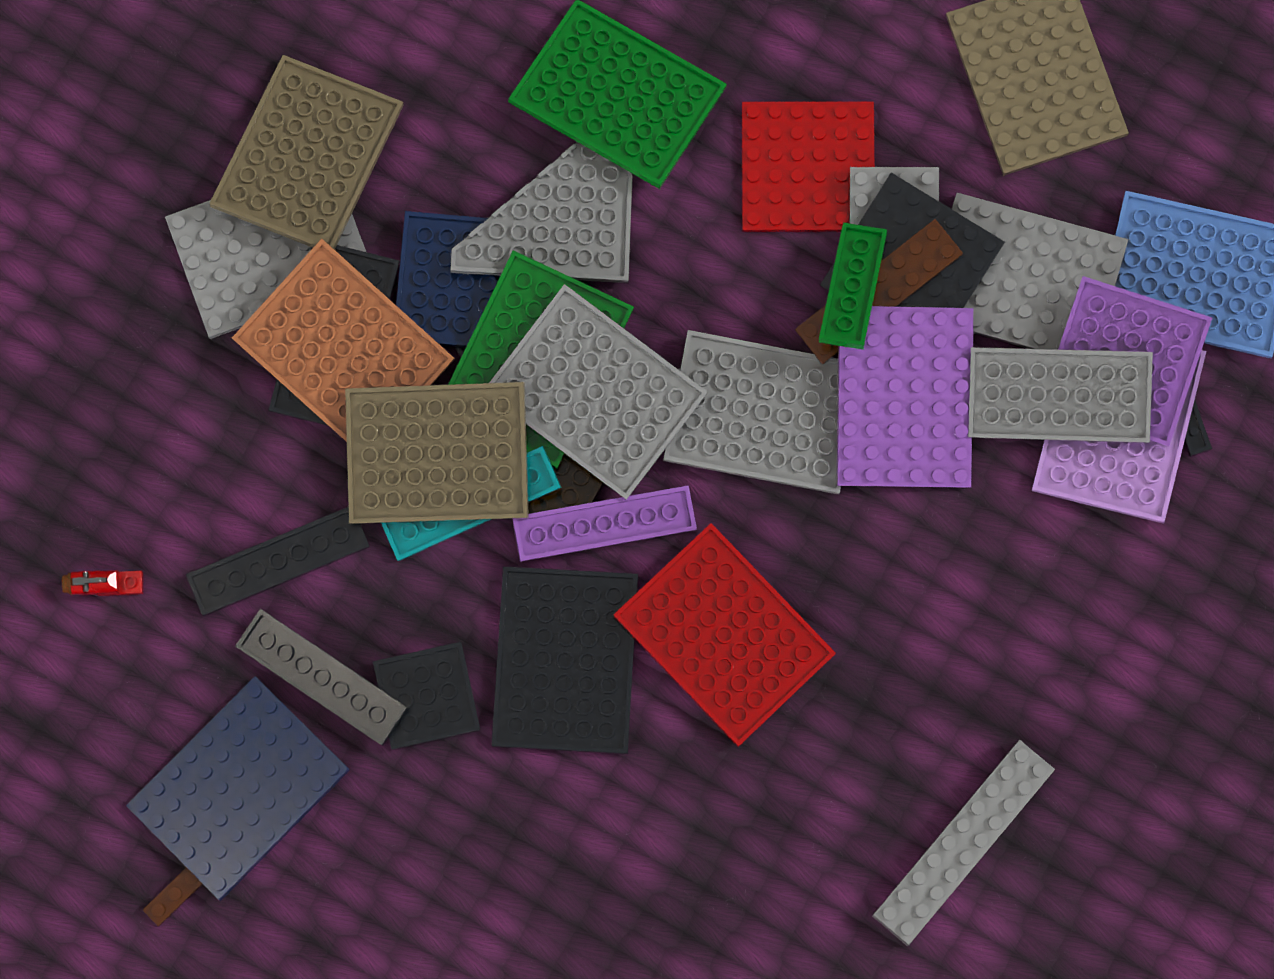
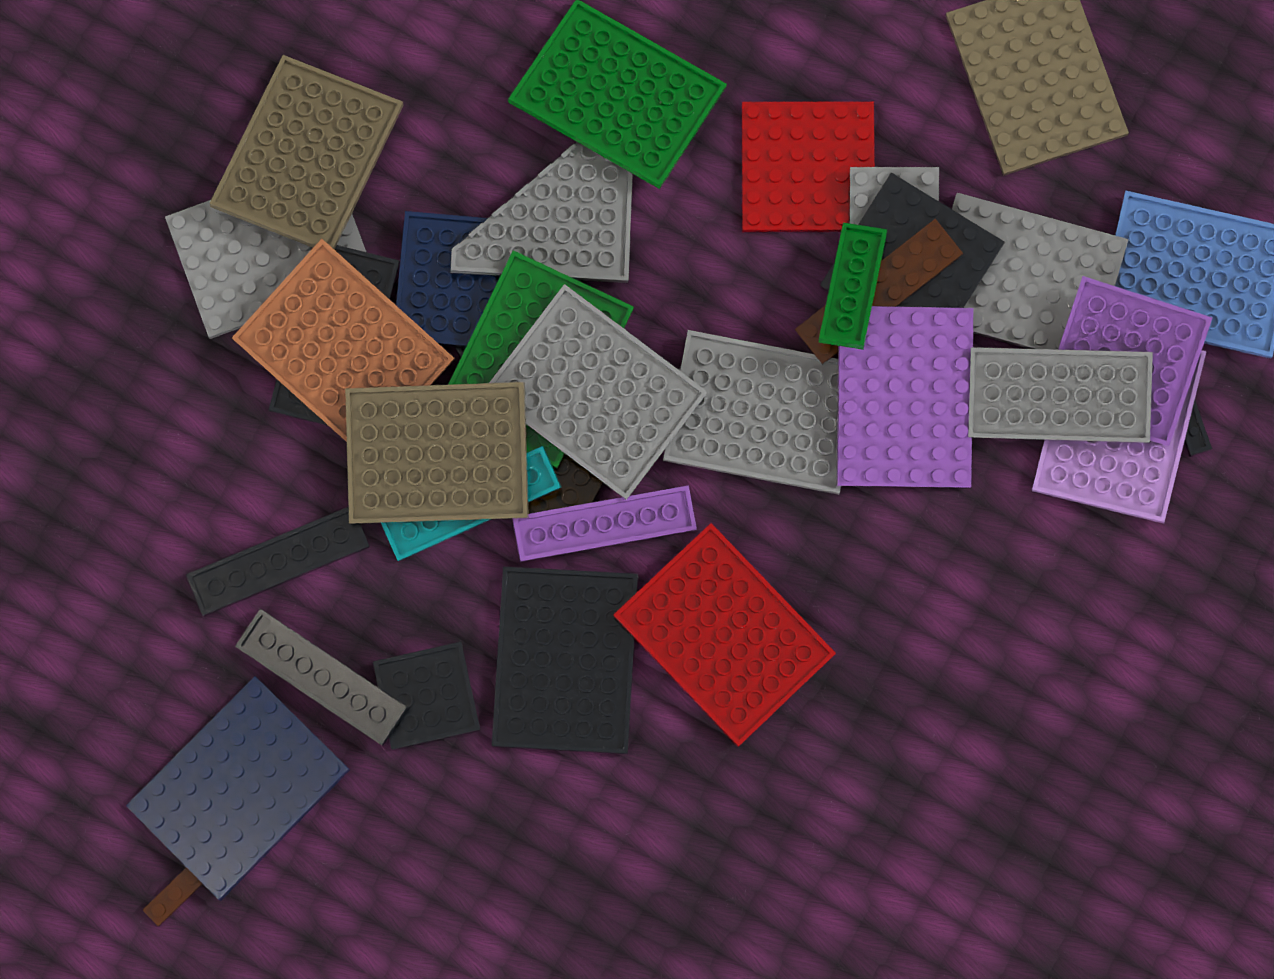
(103, 583): red plate -> none
(963, 842): light grey brick -> none

